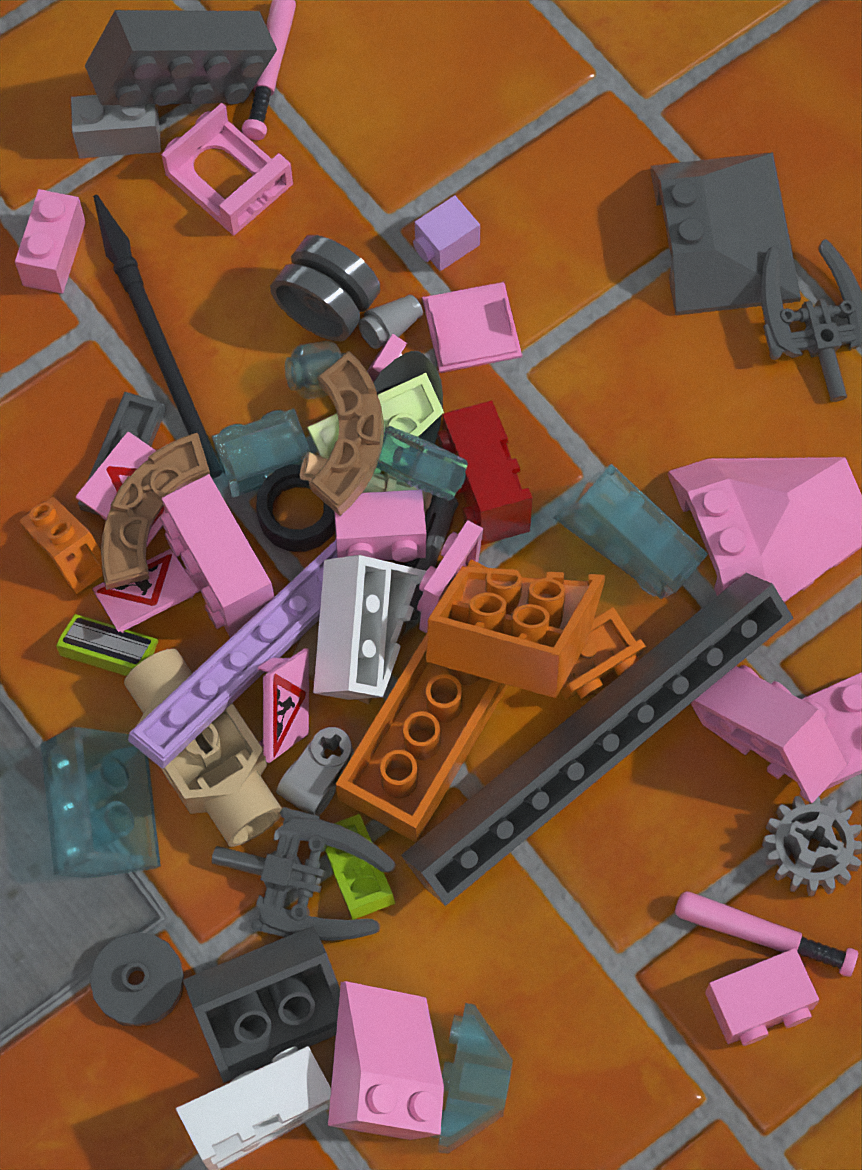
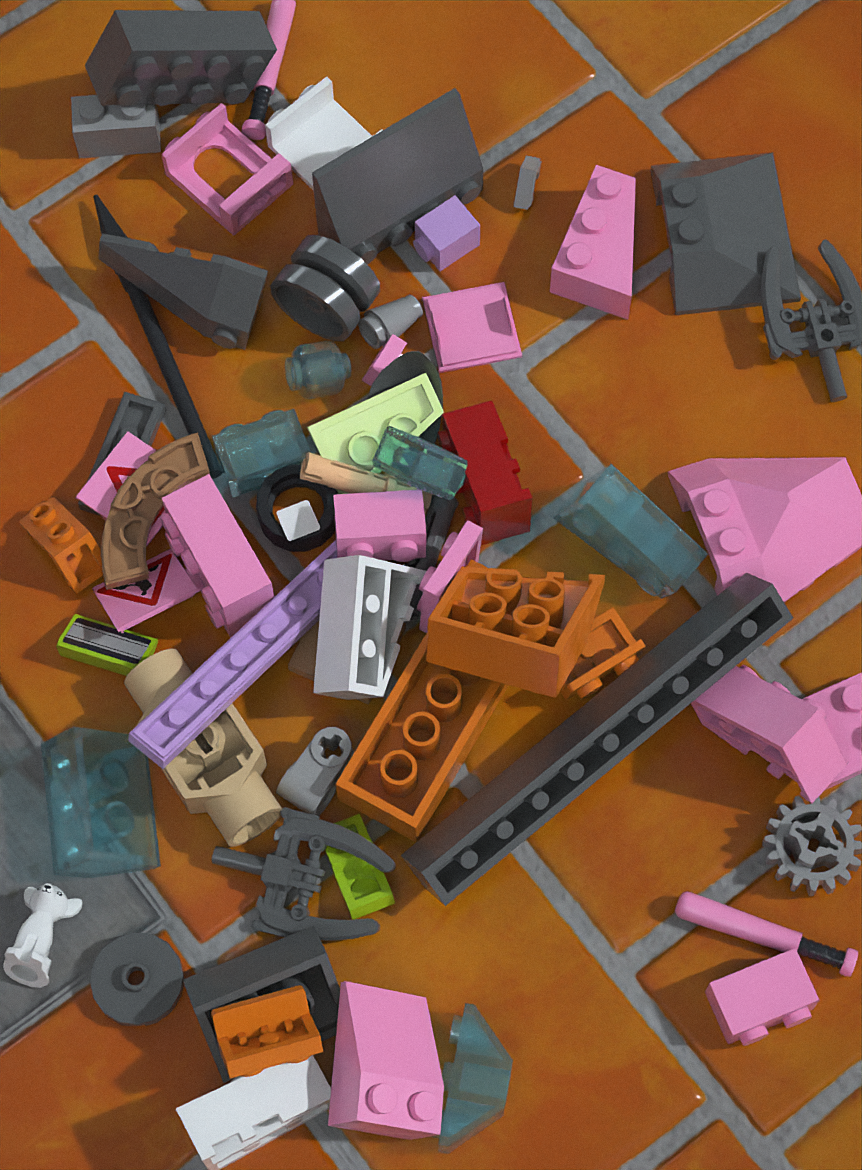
(28, 958): none -> white animal
(50, 241): bright pink brick -> none
(211, 296): none -> dark grey wedge
(266, 1032): none -> orange bracket
(285, 703): bright pink piece -> none
(298, 520): none -> white sticker
(313, 131): none -> white panel
(359, 436): medium nougat tile -> none
(398, 176): none -> dark grey slope
(526, 182): none -> light grey tile
(598, 247): none -> bright pink wedge

